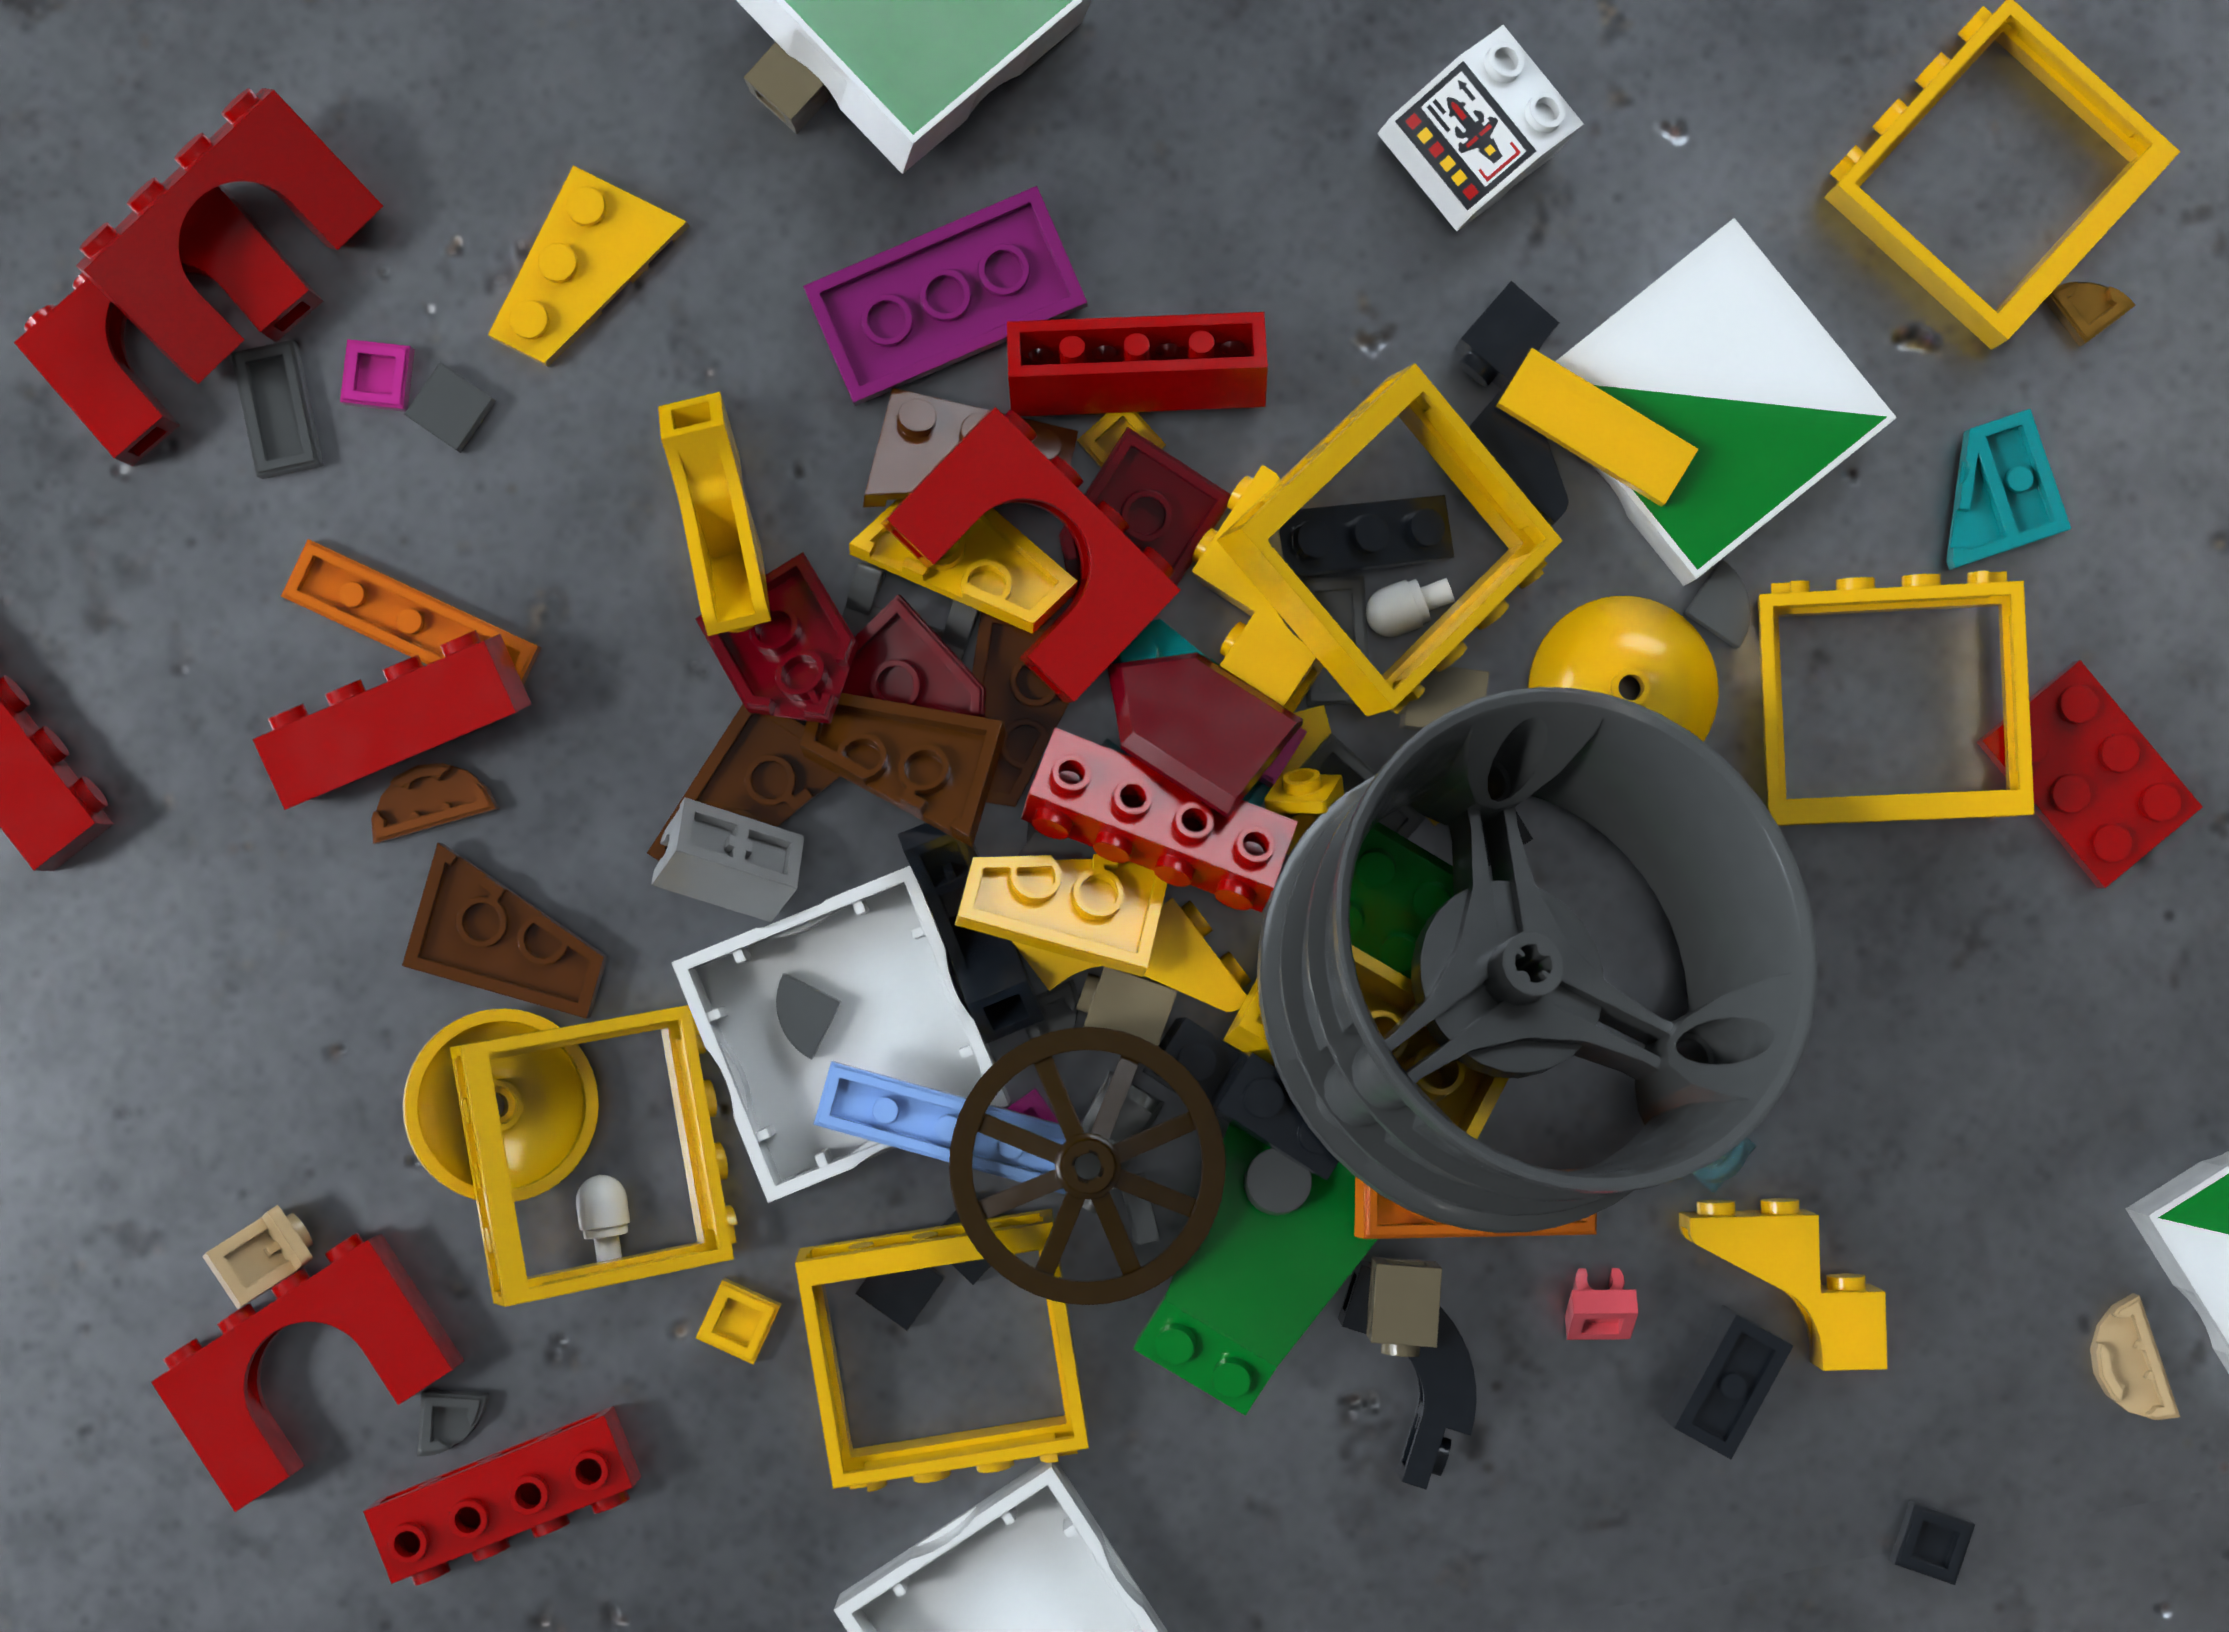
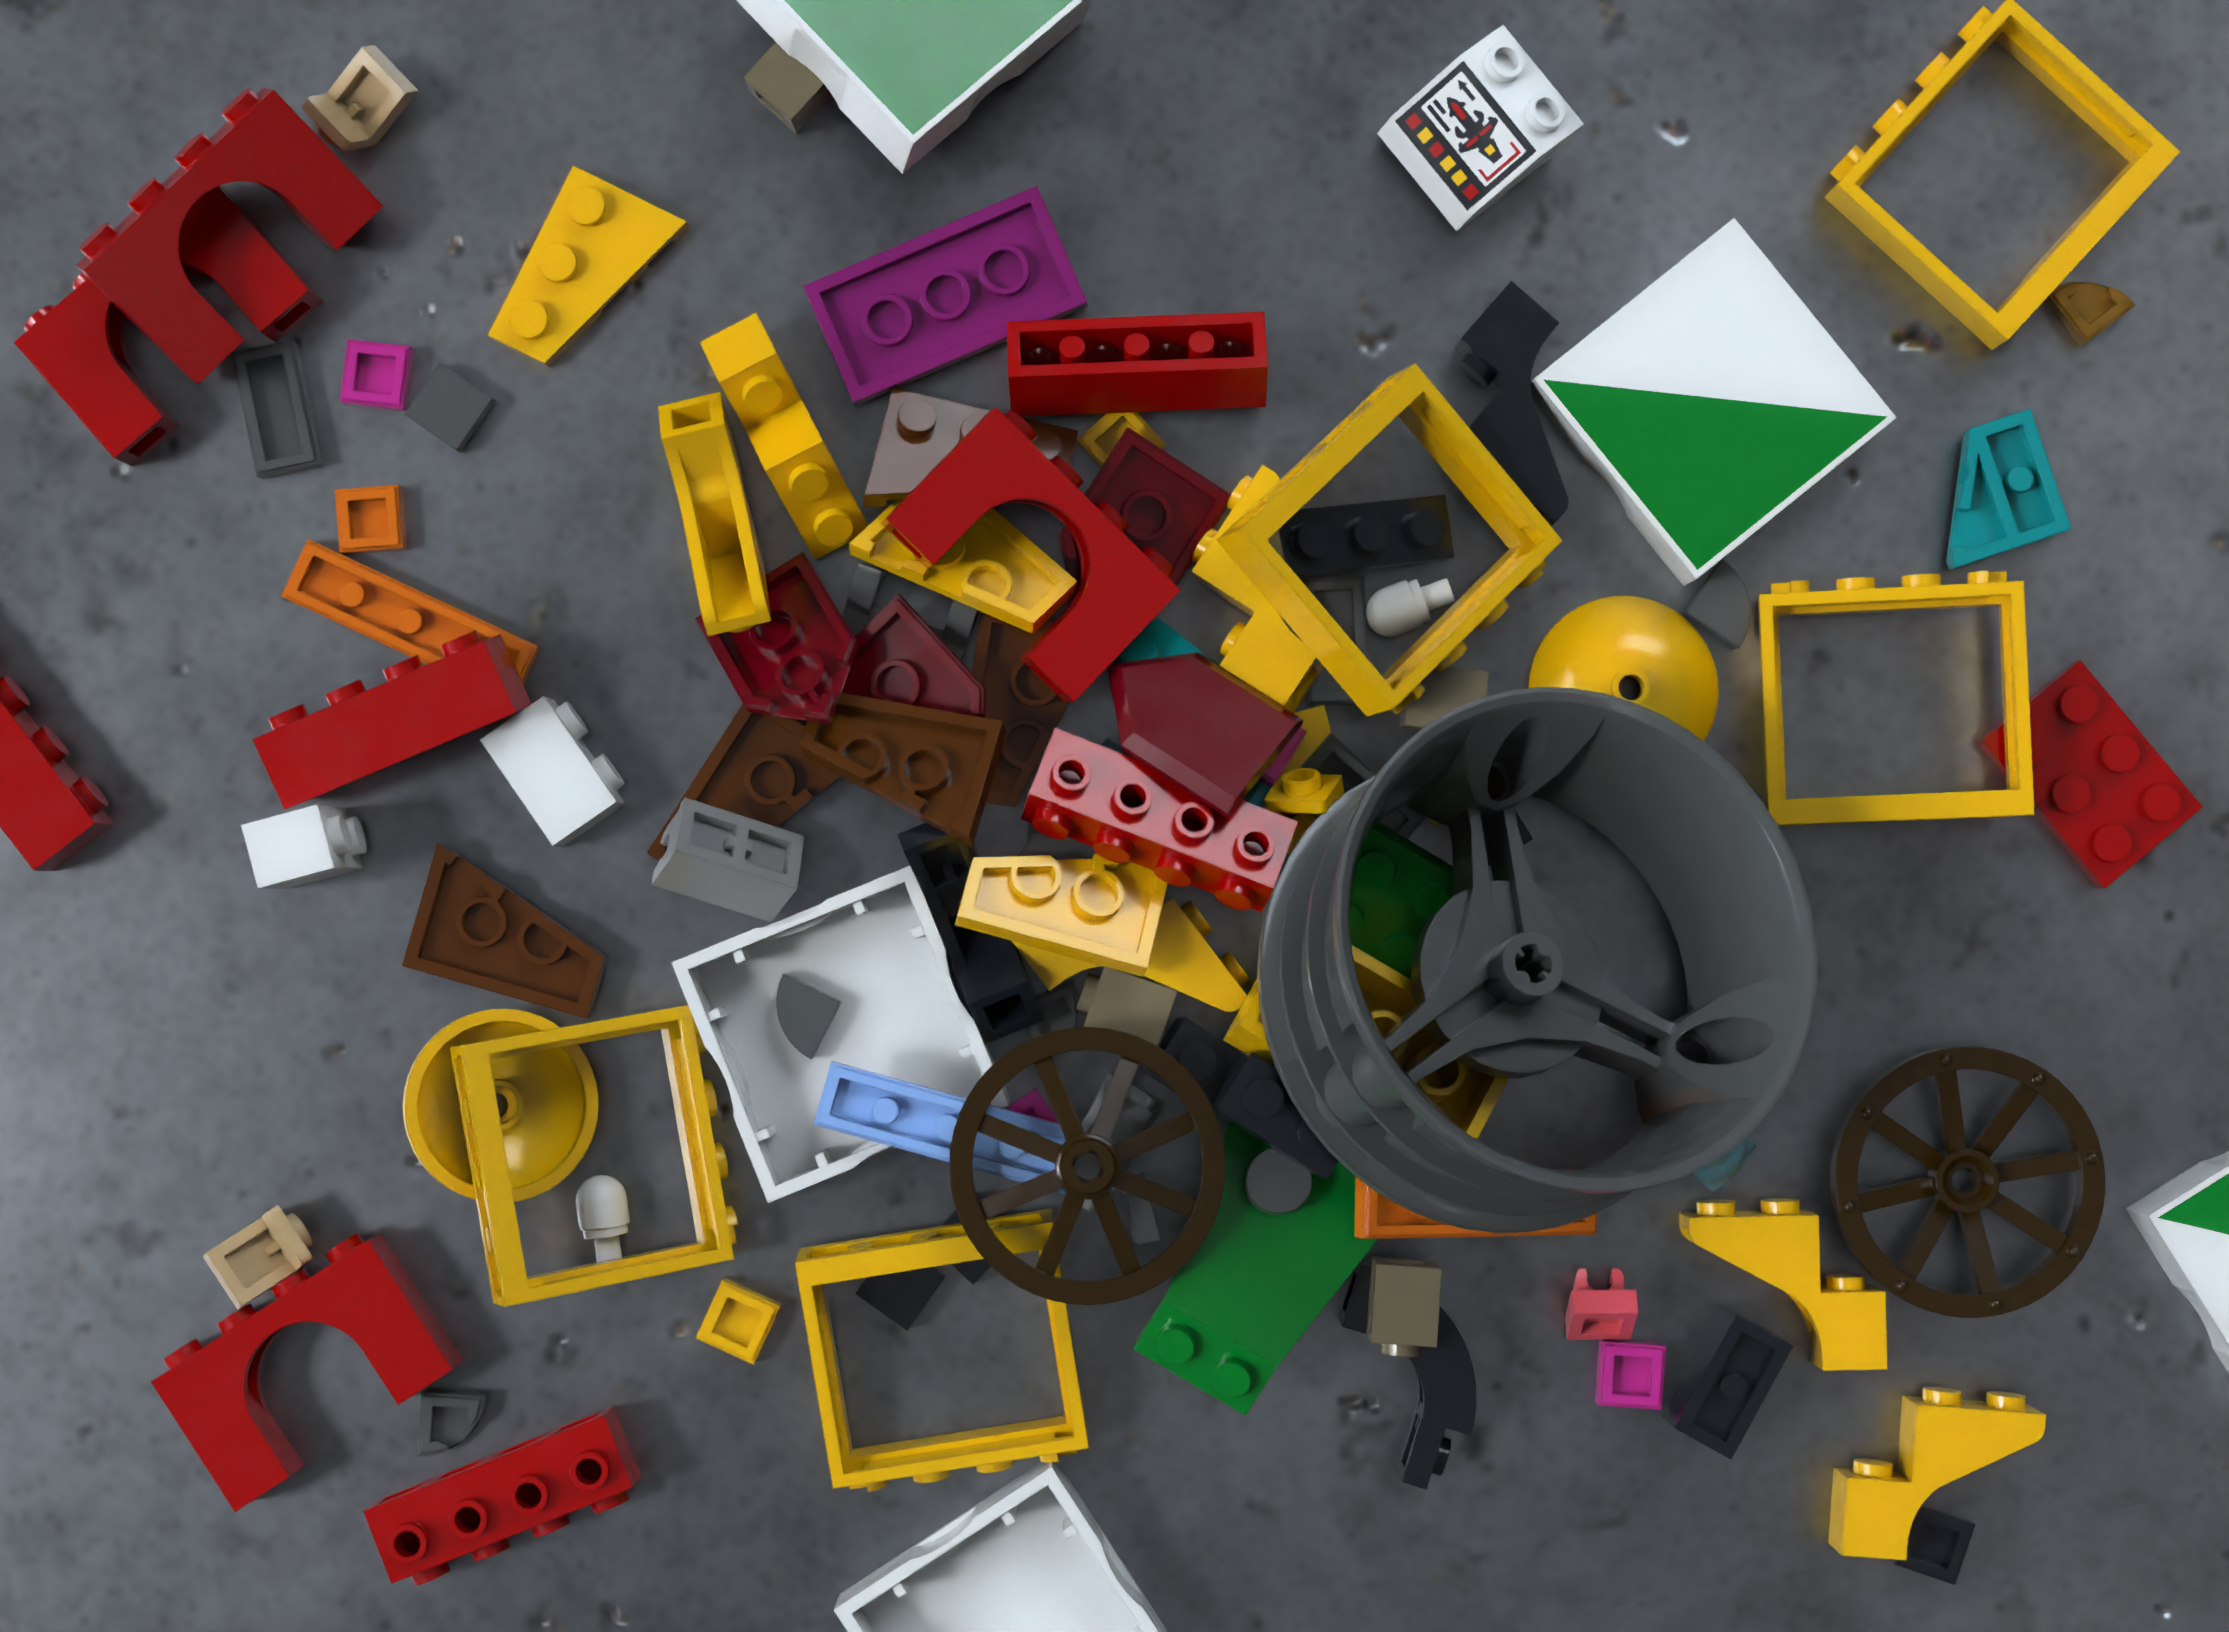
(304, 846): none -> white brick
(361, 101): none -> tan bracket
(371, 519): none -> orange tile
(428, 799): dark orange tile -> none
(554, 769): none -> white brick
(784, 436): none -> yellow arch
(1597, 427): yellow tile -> none
(1630, 1374): none -> dark pink tile
(1937, 1444): none -> yellow arch
(1985, 1176): none -> dark brown wheel
(2129, 1362): tan tile -> none

